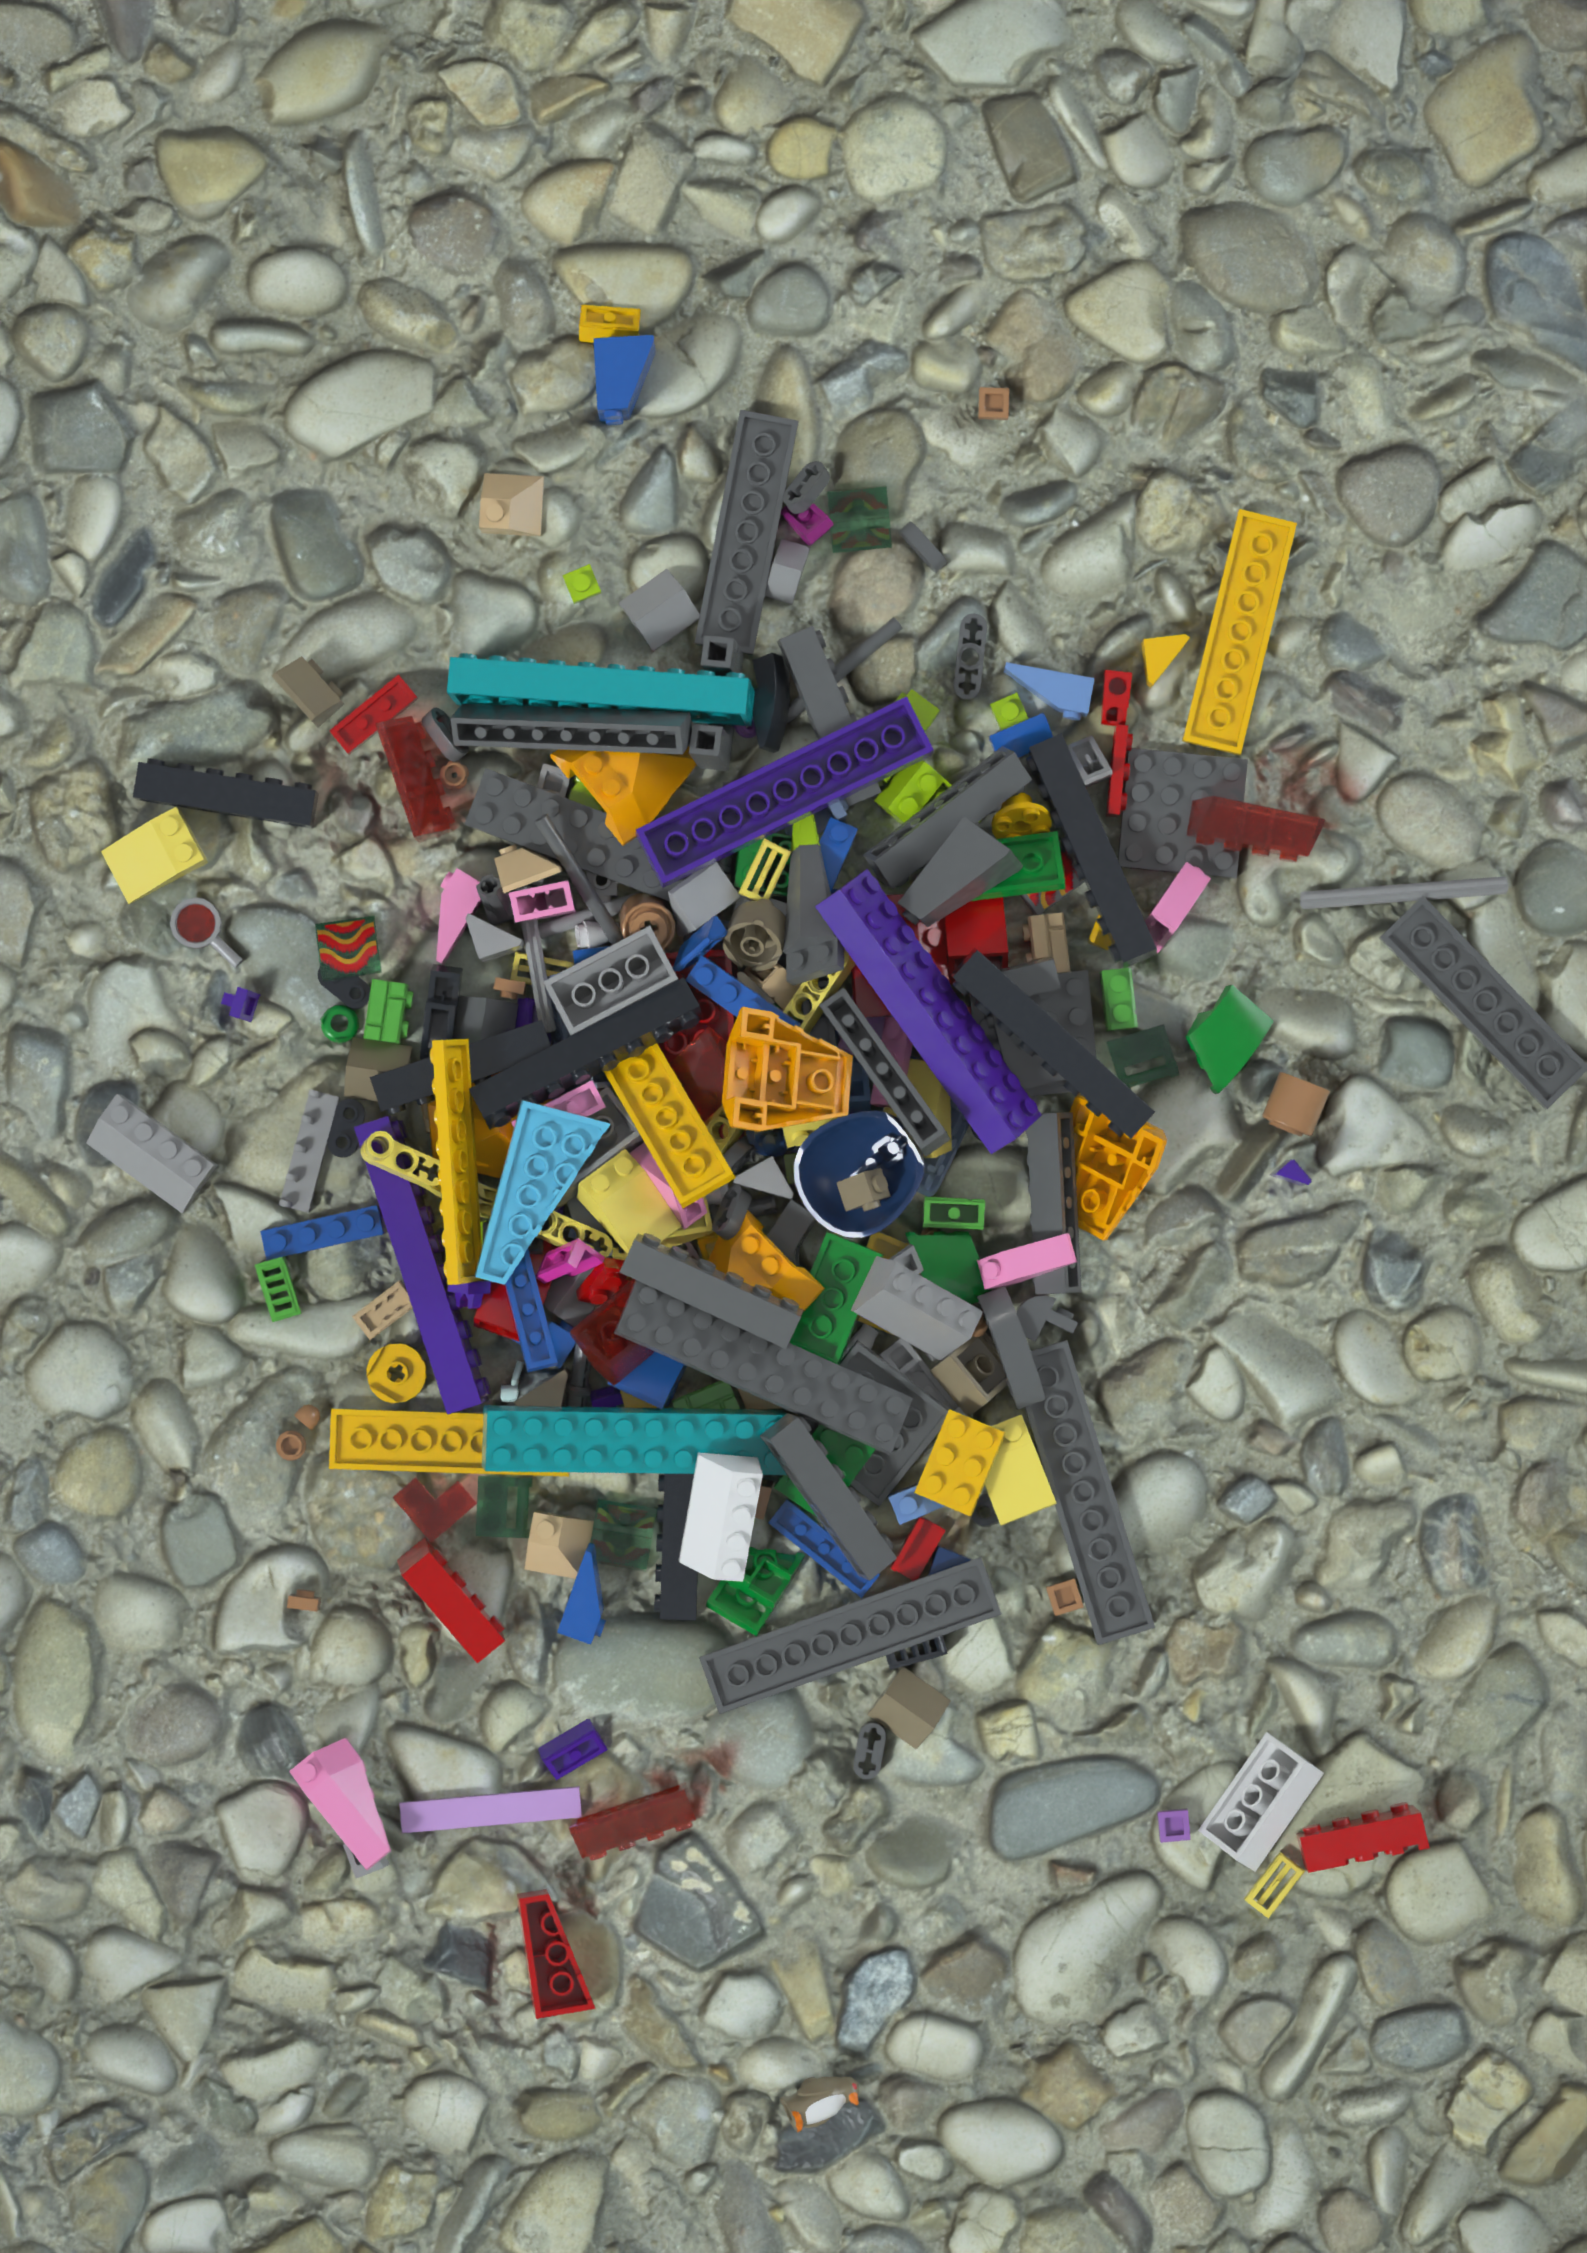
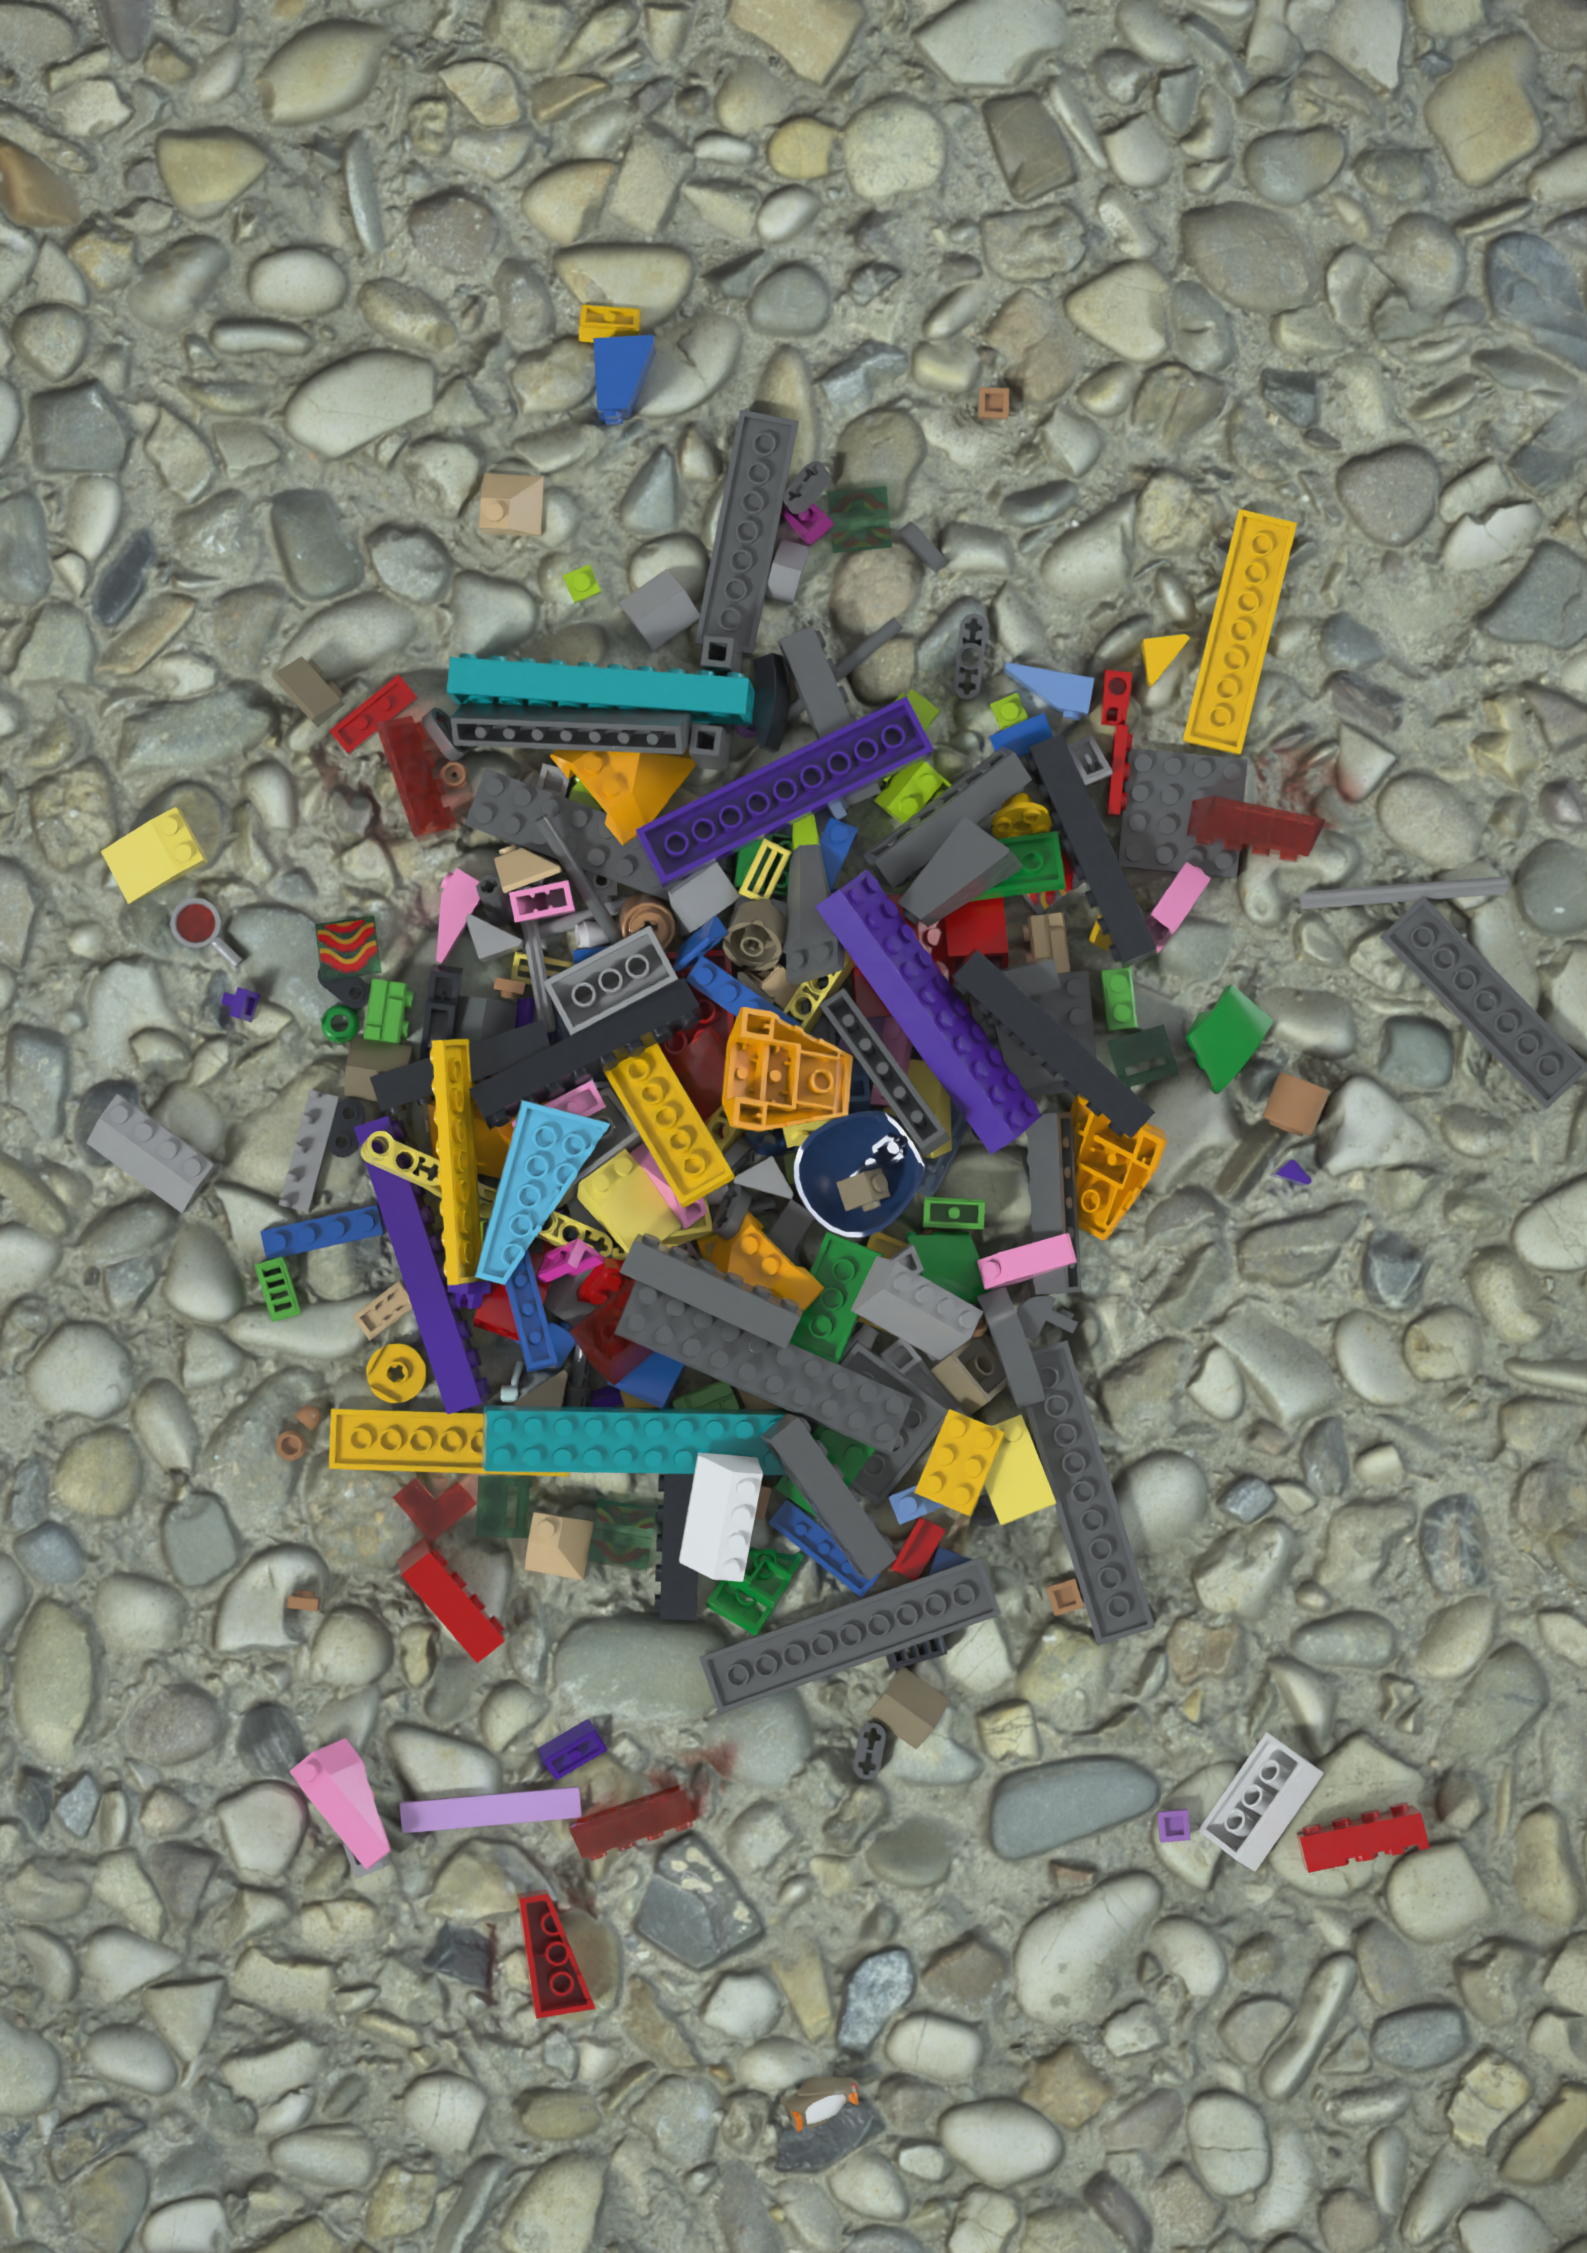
(224, 794): black brick -> none
(585, 1604): blue slope -> none
(1264, 1878): light yellow tile -> none

